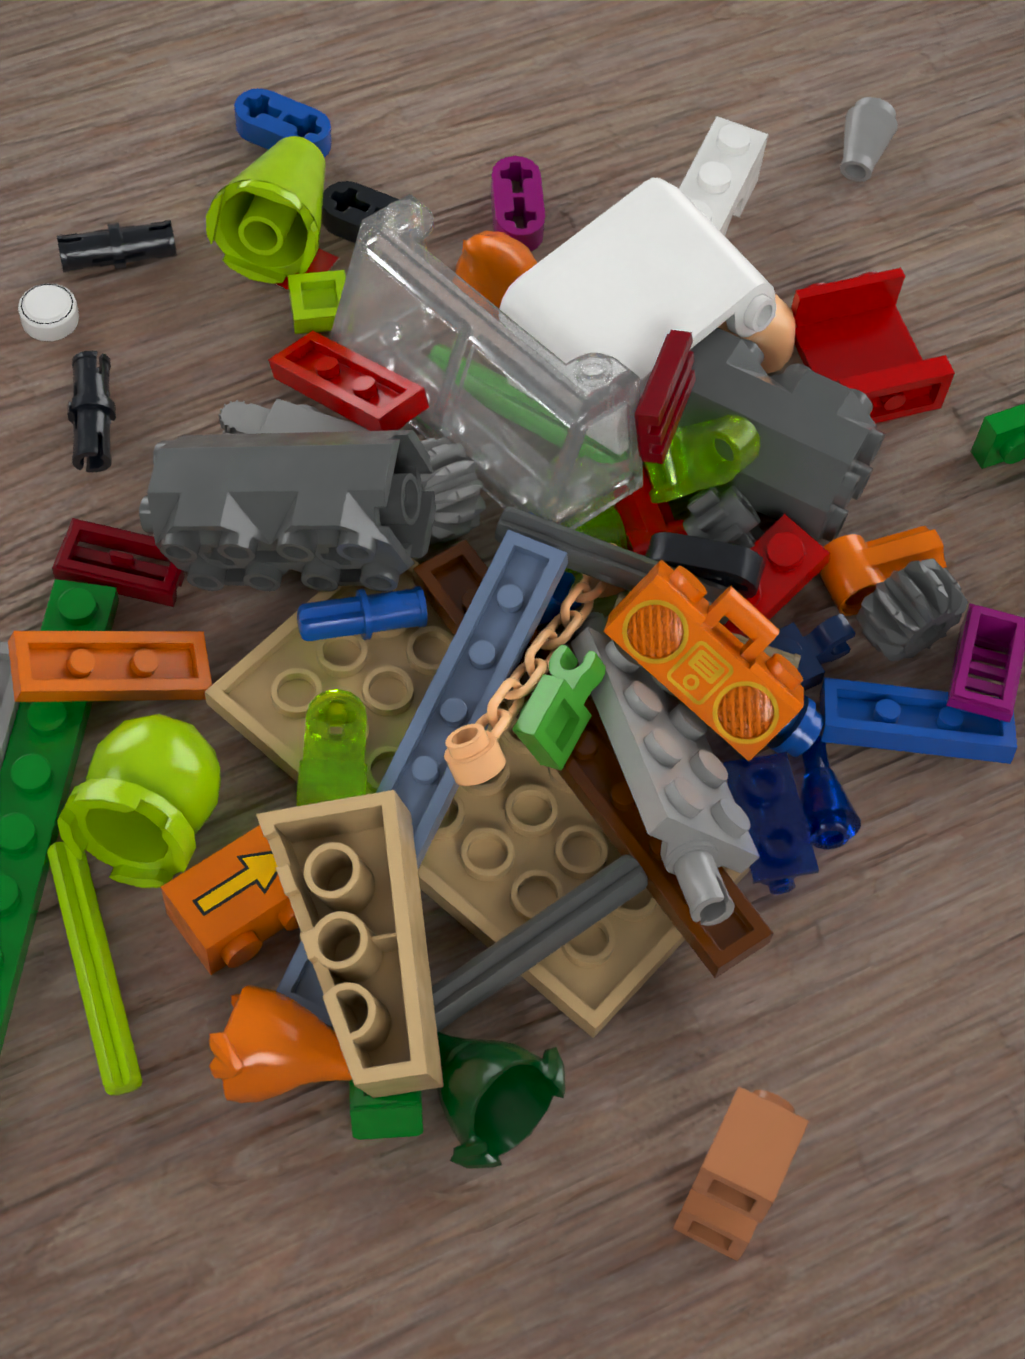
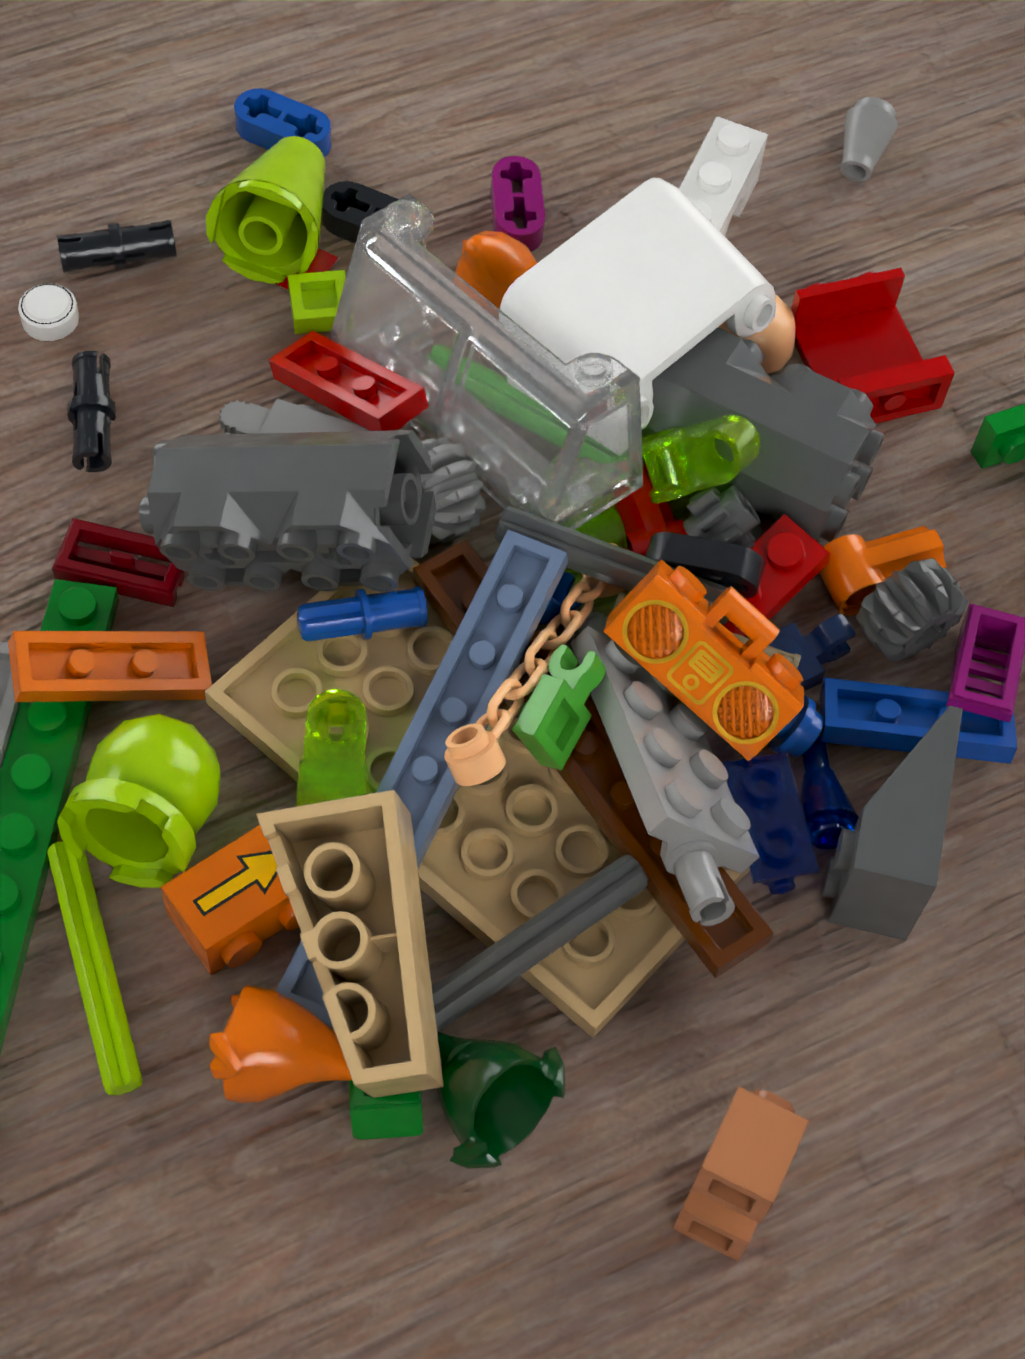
(665, 397): dark red tile -> none
(894, 853): none -> dark grey slope

